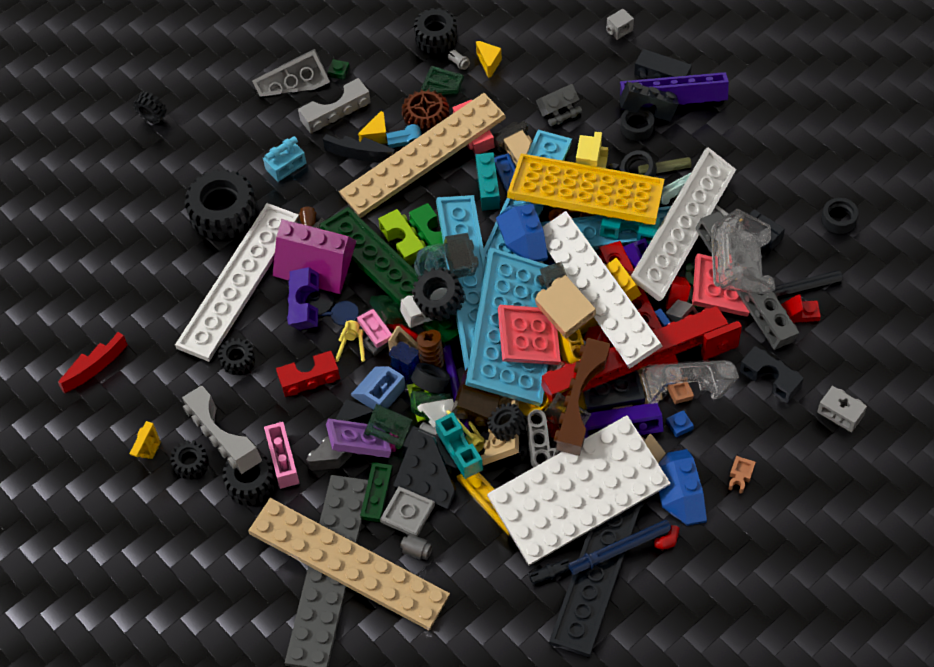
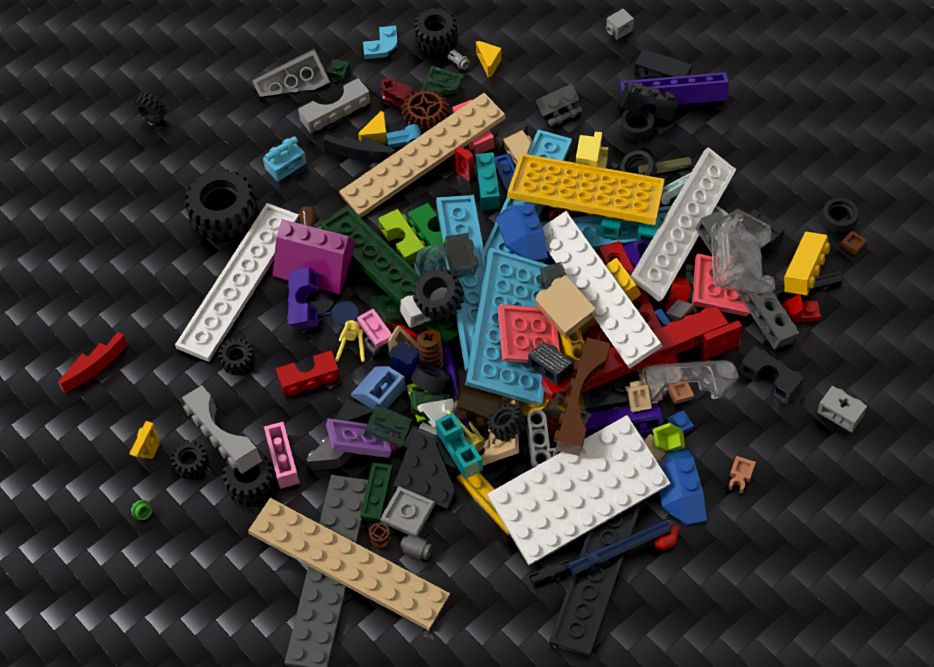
(141, 510): none -> bright green plate
(380, 541): none -> reddish brown wheel
(381, 47): none -> medium azure plate
(396, 93): none -> dark red piece
(464, 163): none -> red plate
(551, 363): none -> black brick
(638, 396): none -> tan bracket
(669, 438): none -> lime panel
(806, 263): none -> yellow brick
(853, 243): none -> reddish brown tile

